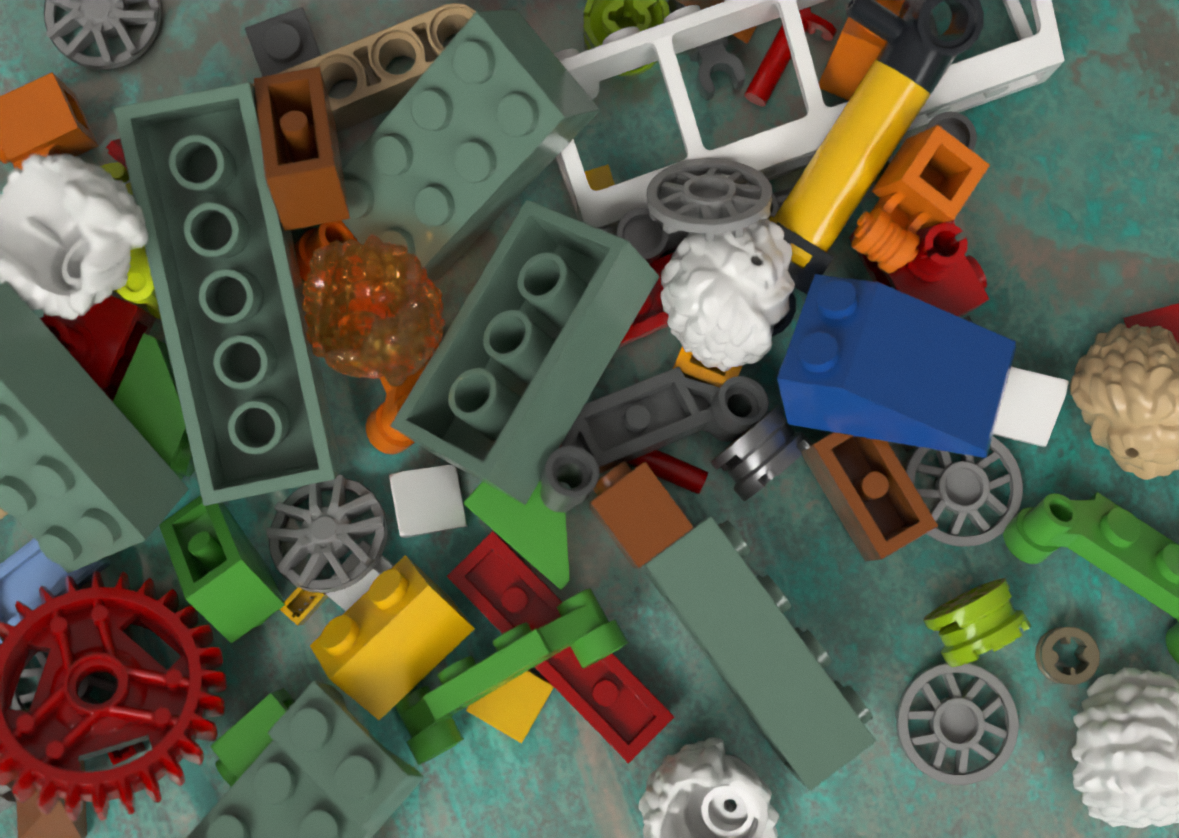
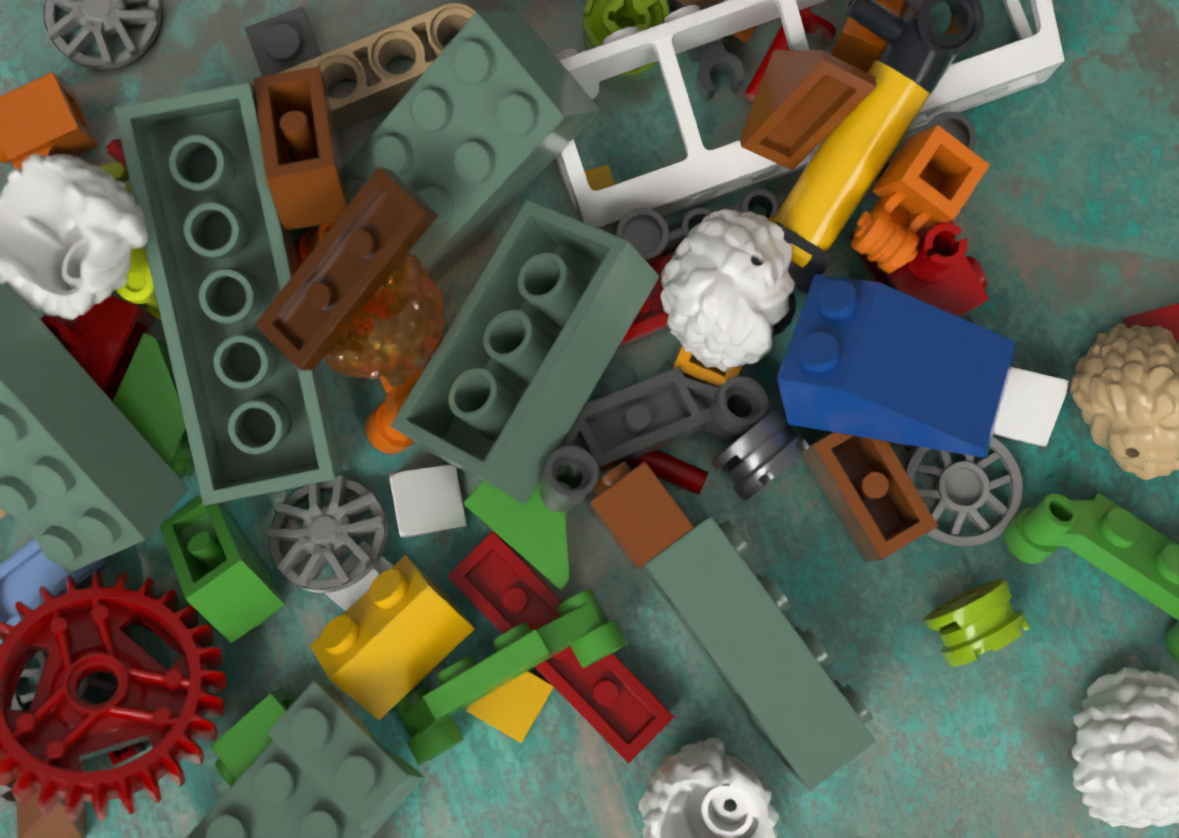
(302, 605): yellow piece -> none
(346, 269): none -> reddish brown plate
(709, 200): light grey wheel -> none
(801, 104): none -> dark orange slope
(957, 723): light grey wheel -> none
(1086, 653): dark tan bush -> none

